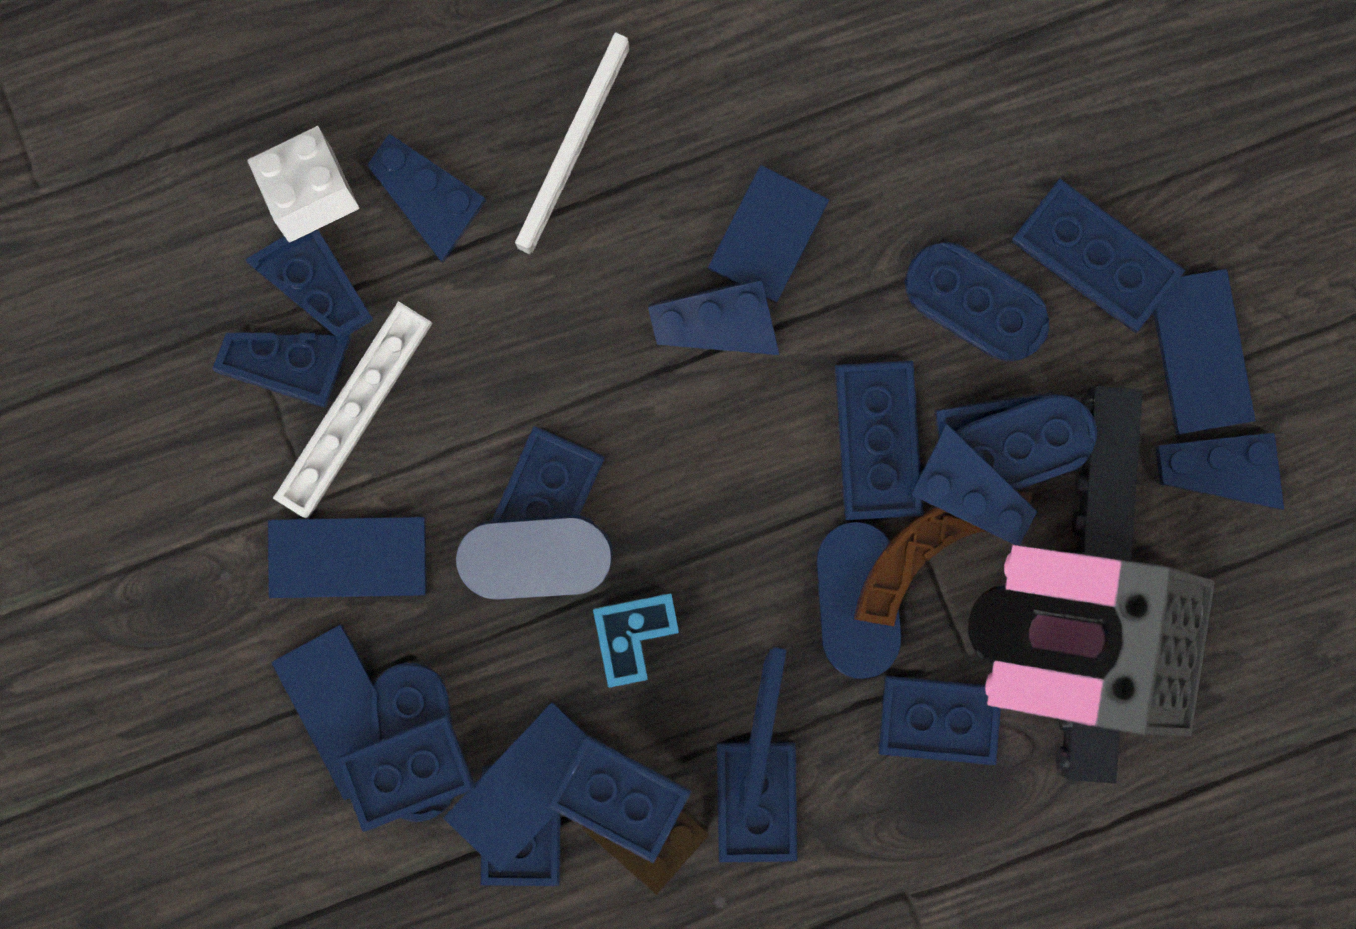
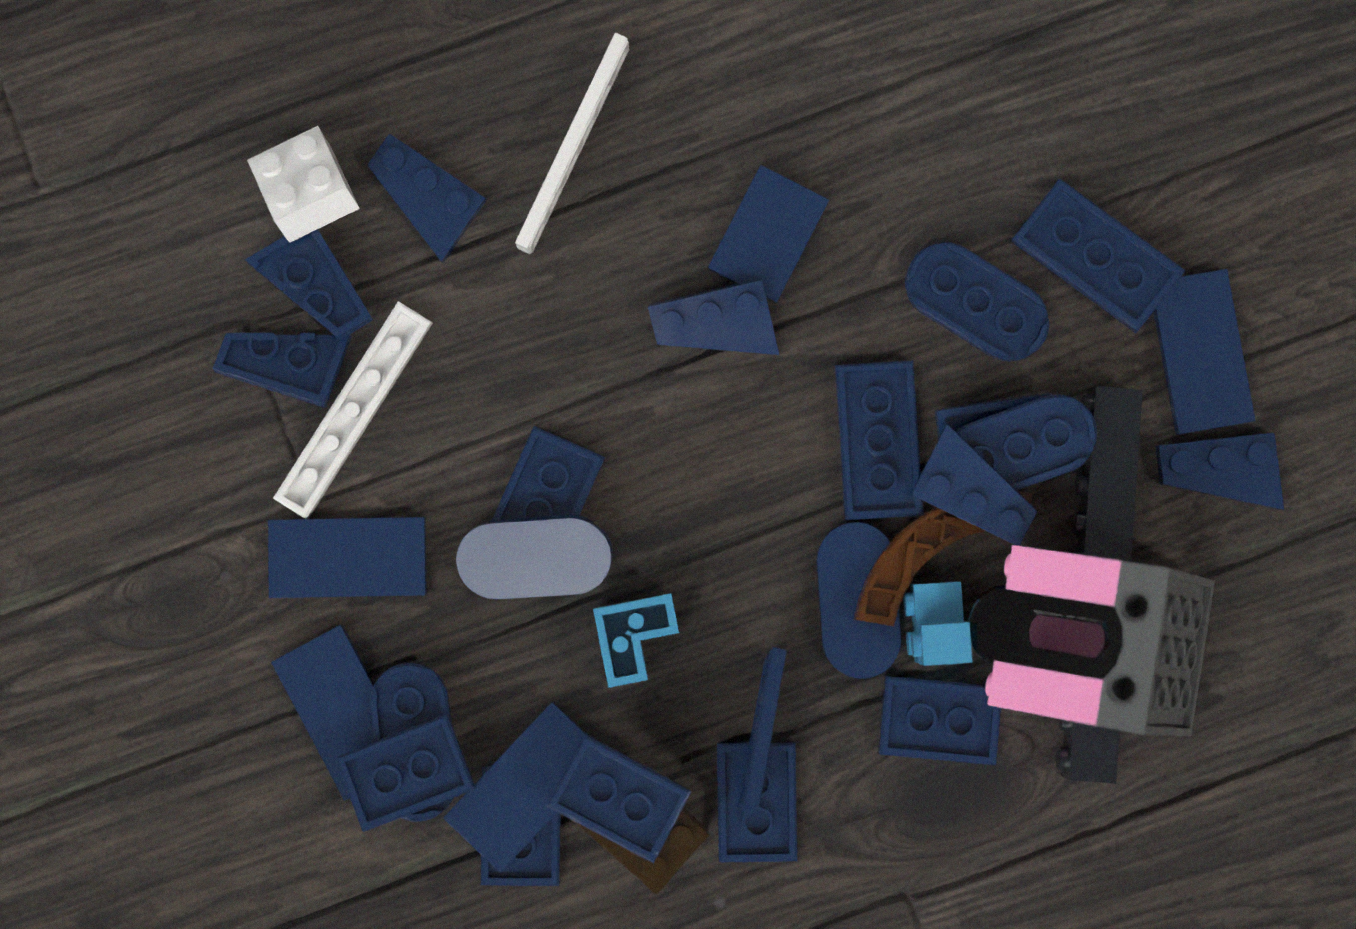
(937, 624): none -> dark azure brick

